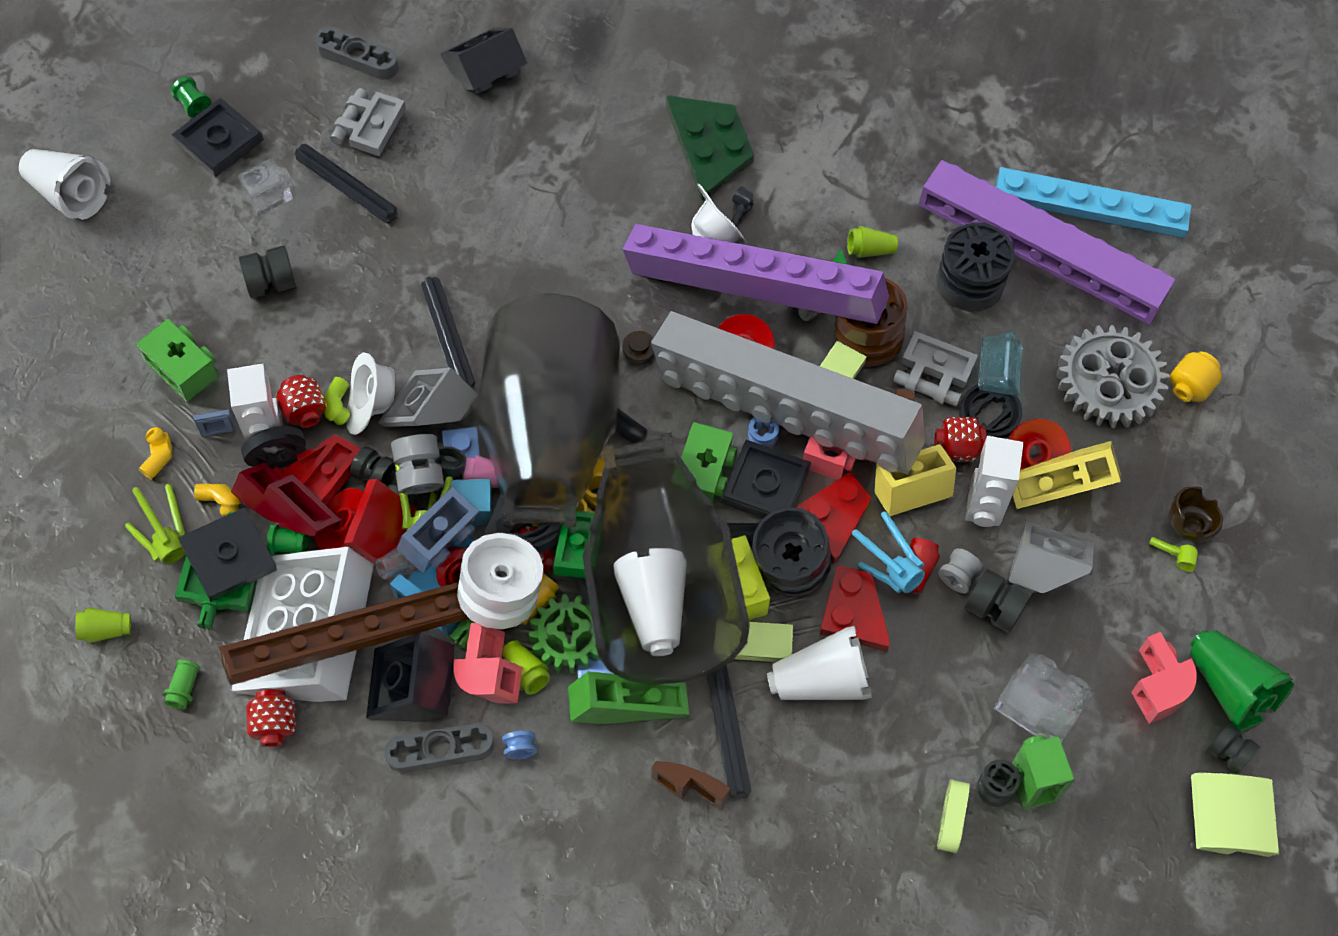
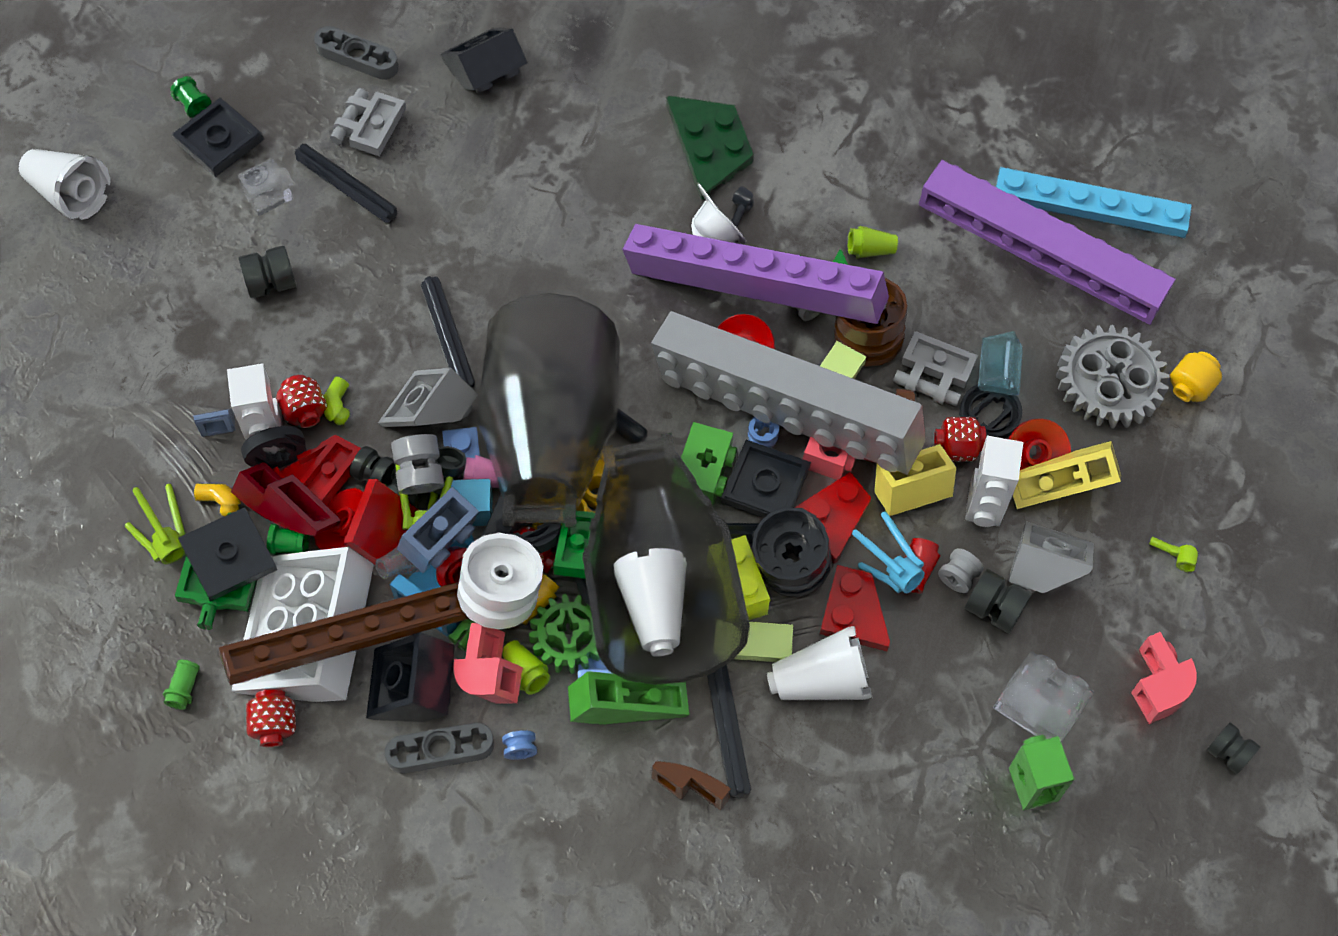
(101, 624): lime cone -> none
(160, 451): yellow arm -> none
(178, 359): bright green brick -> none
(370, 392): white piece -> none
(638, 347): dark brown plate -> none
(953, 816): yellowish green beam -> none
(975, 267): black wheel -> none
(994, 789): pearl dark grey wheel -> none
(1194, 515): dark brown hair -> none
(1234, 814): yellowish green slope -> none
(1239, 678): green cone -> none

